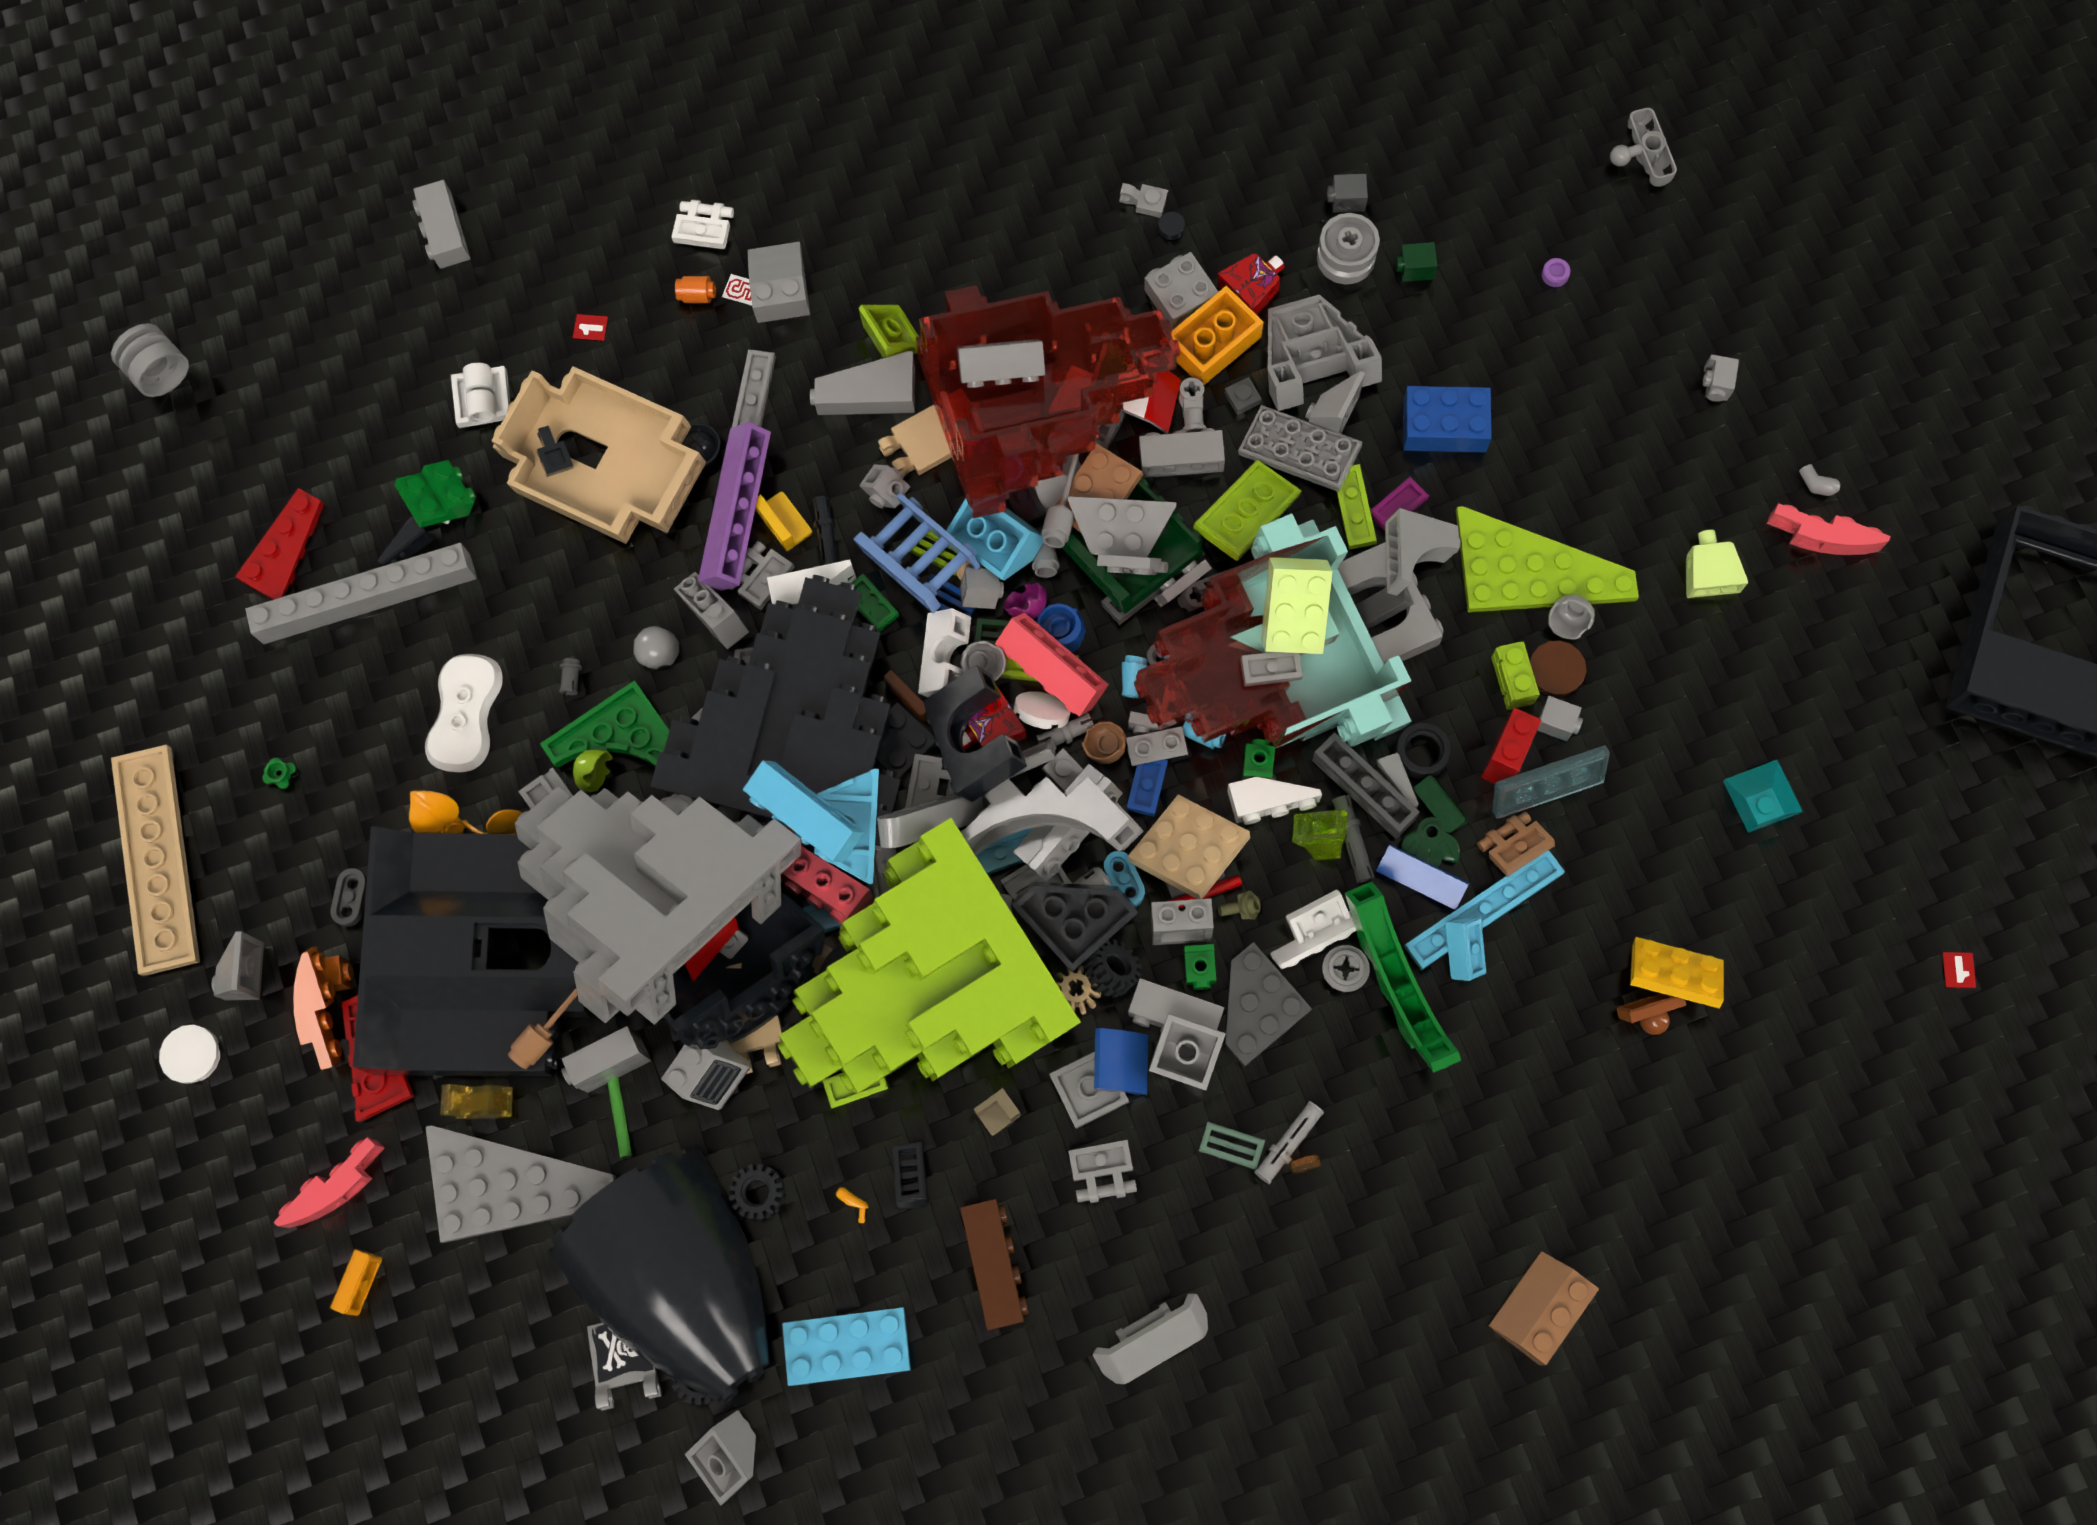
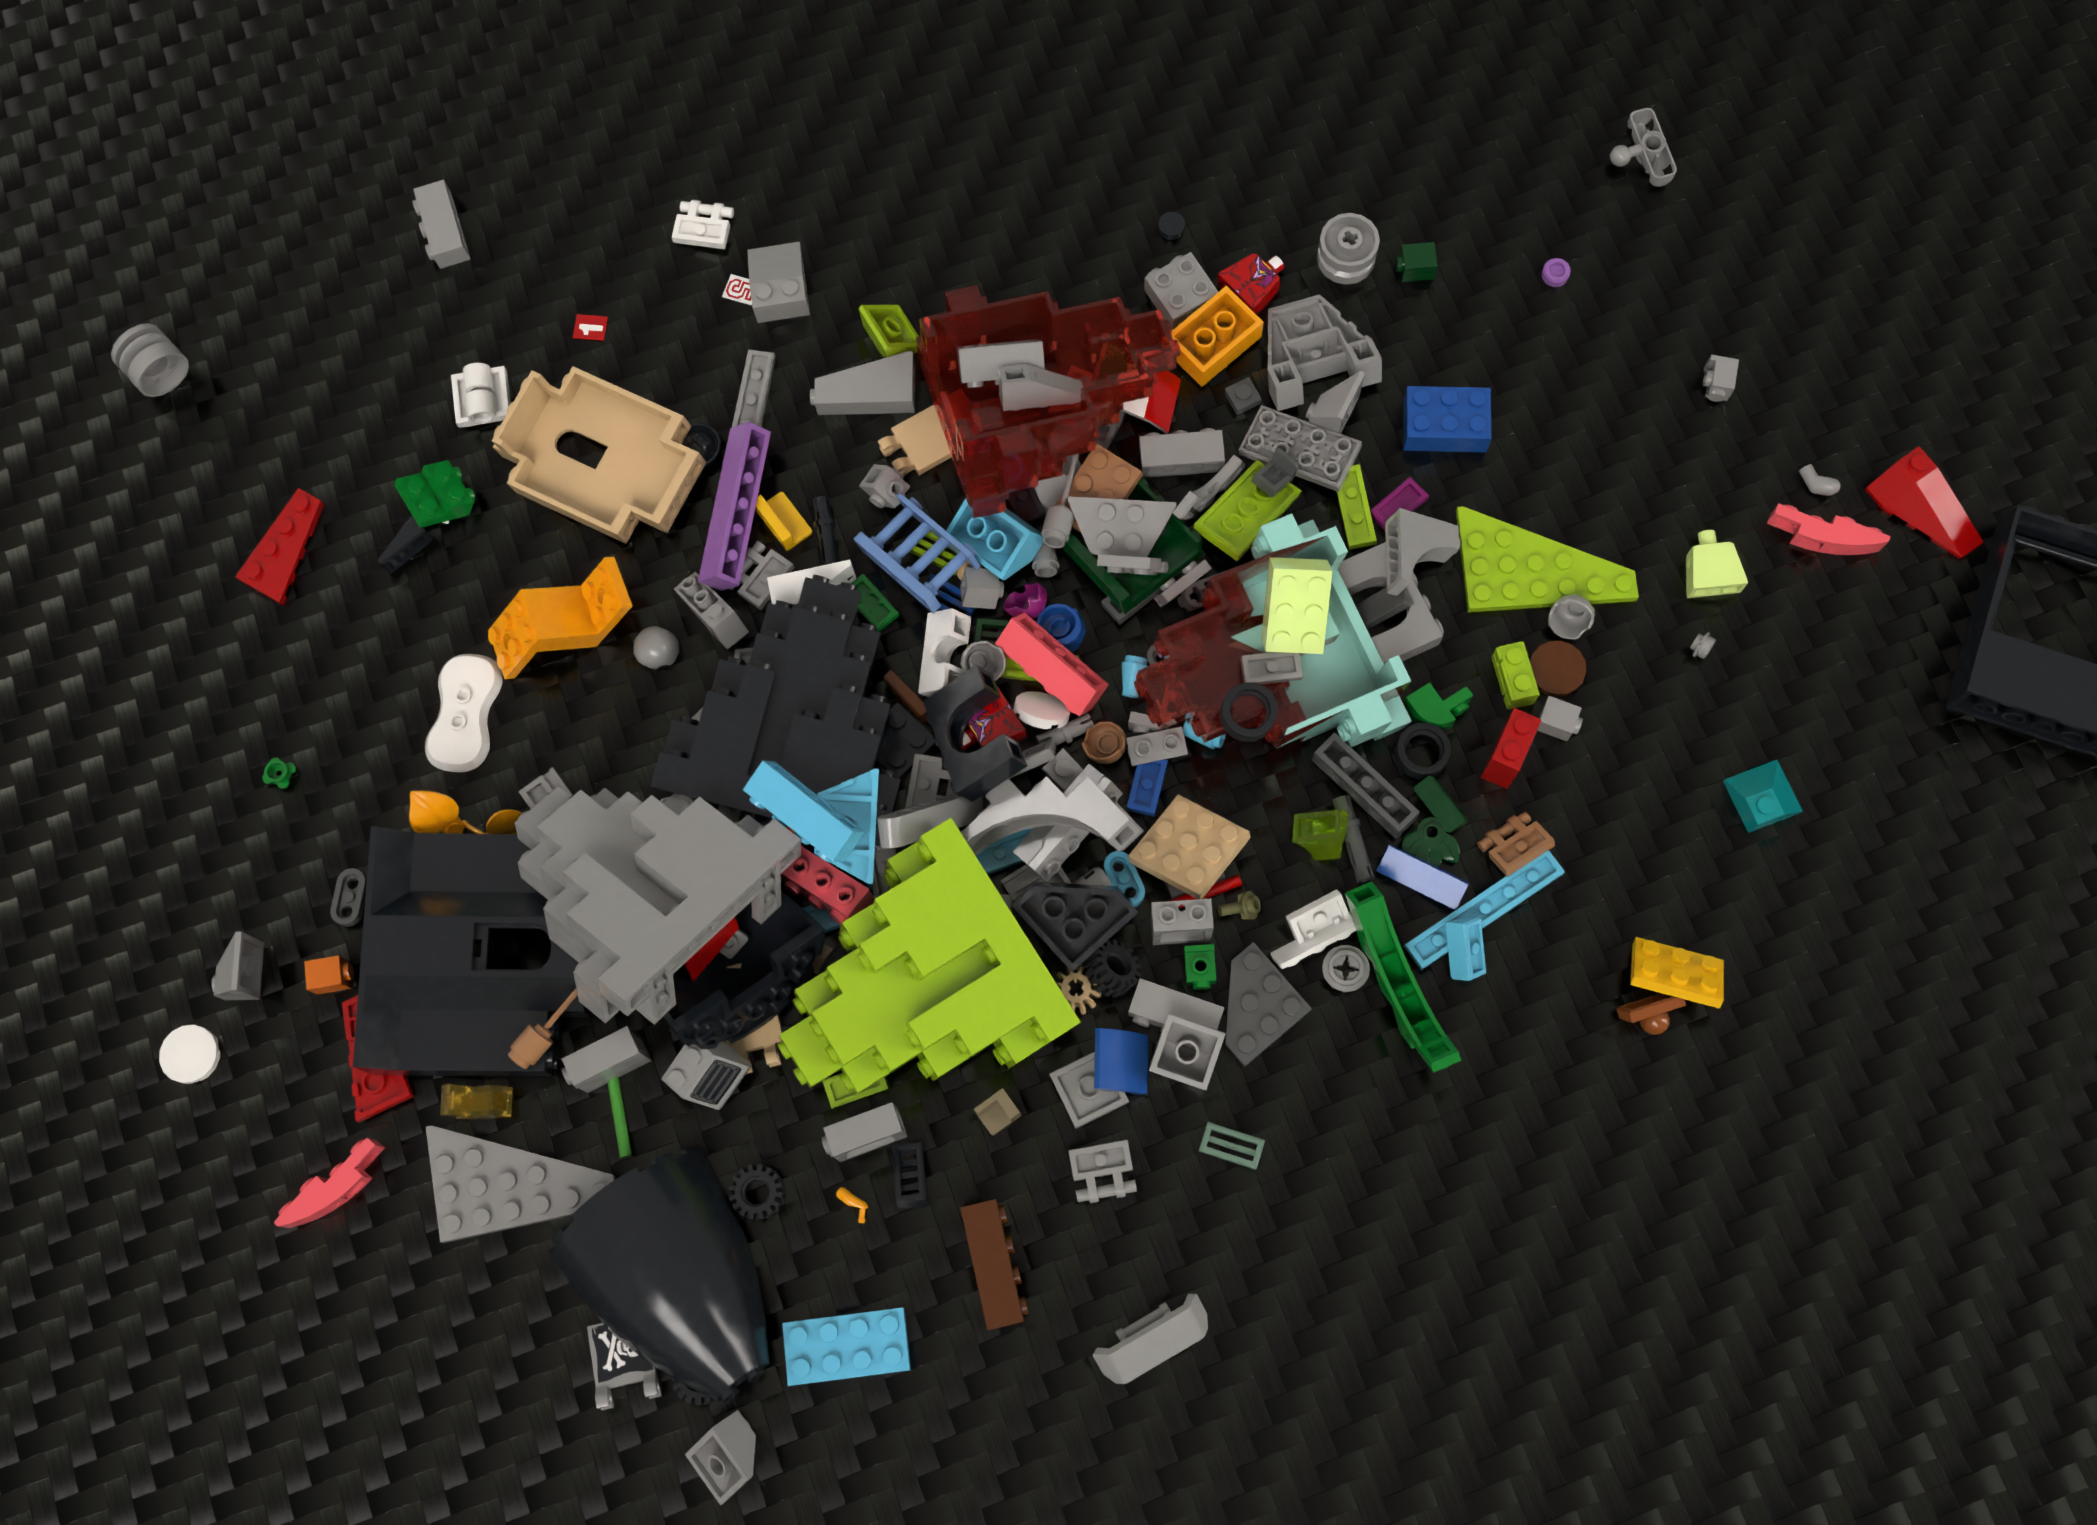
(155, 860): tan plate -> none
(310, 999): slope -> none
(356, 1283): light orange brick -> none
(360, 593): light grey brick -> none
(552, 455): black plate -> none
(559, 618): none -> light orange bracket
(569, 678): dark grey pin -> none
(591, 769): lime hair -> none
(617, 725): green plate -> none
(695, 289): orange brick -> none
(864, 1132): none -> light grey window
(1034, 387): none -> light grey slope
(1148, 200): light grey plate -> none
(1192, 405): light grey connector -> none
(1203, 497): none -> light grey tile
(1255, 769): green brick -> none
(1258, 691): none -> black tyre
(1264, 797): white slope -> none
(1267, 1170): light grey pin -> none
(1276, 473): none -> dark grey bracket
(1305, 1164): clear orange tile -> none
(1348, 193): dark grey brick -> none
(1393, 772): light grey slope -> none
(1428, 707): none -> green brick
(1543, 1308): medium nougat slope -> none
(1550, 782): clear light blue tile -> none
(1702, 645): none -> light grey plate
(1924, 500): none -> red wedge
(1959, 970): red sticker -> none

